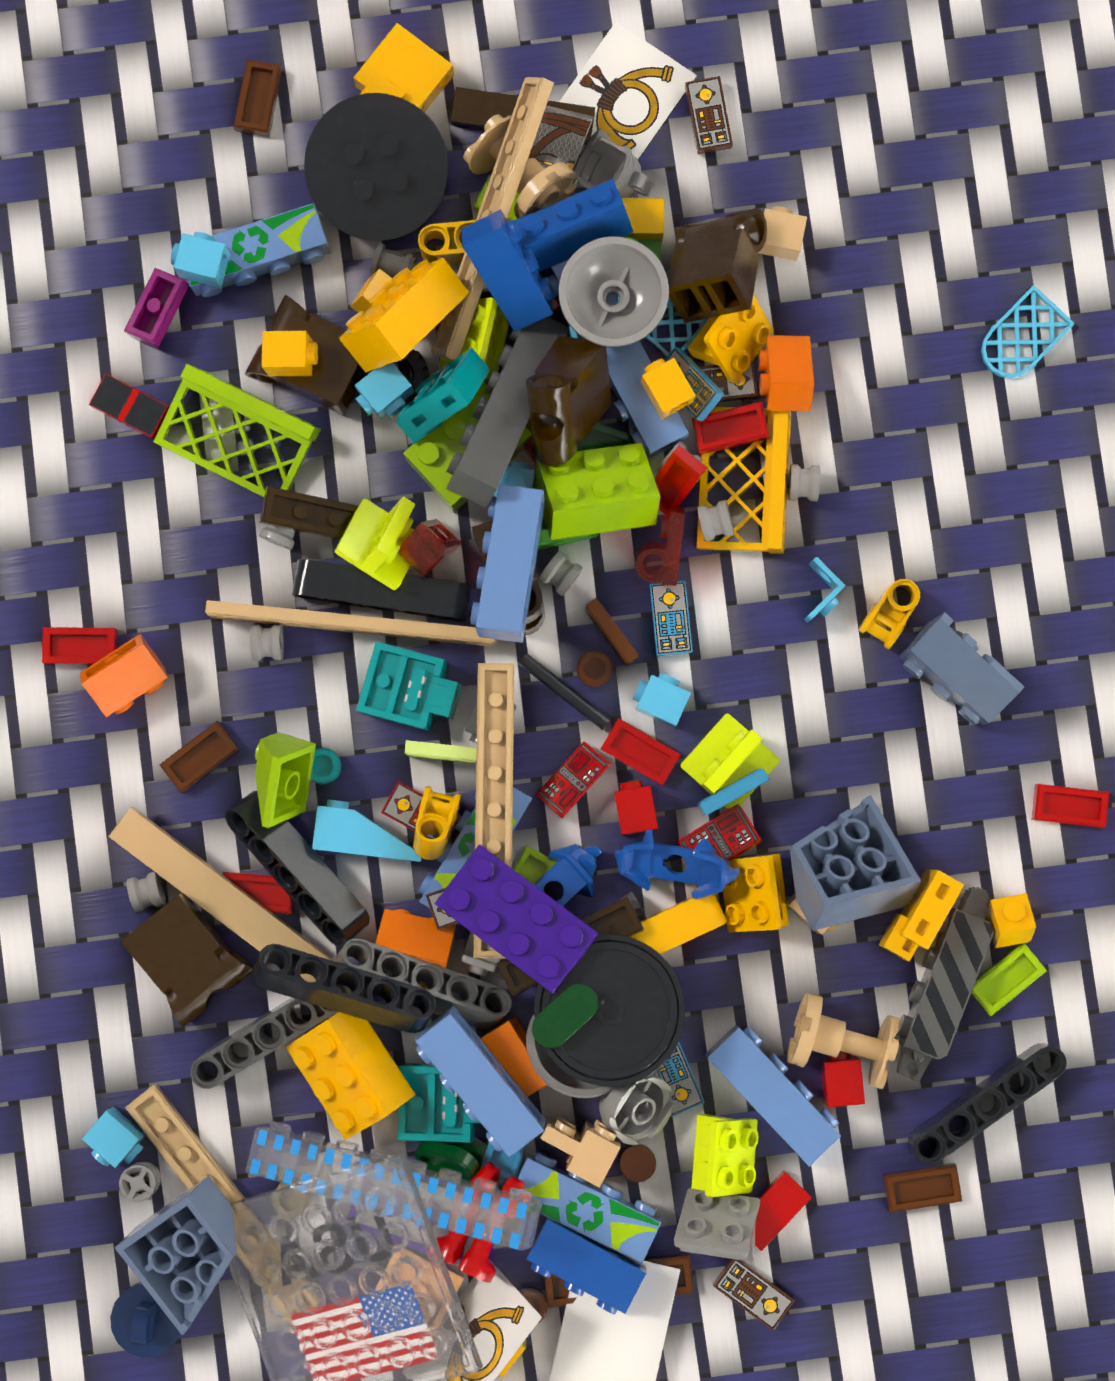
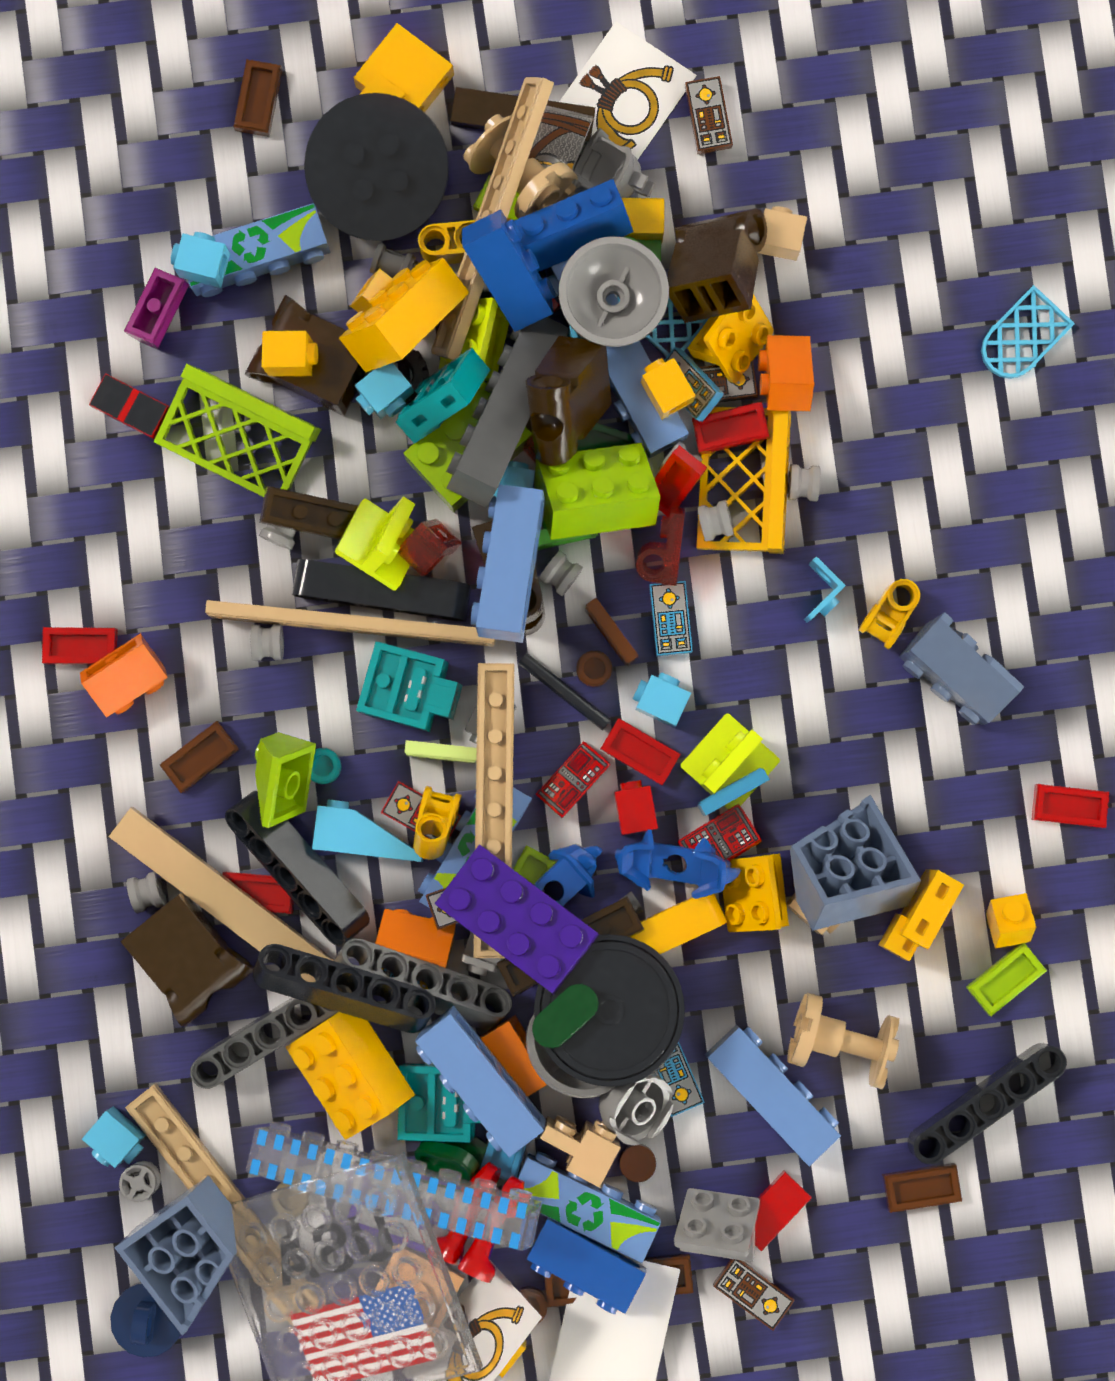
(724, 1155): neon yellow bracket -> none
(842, 1080): red brick -> none
(945, 986): dark grey hinge -> none

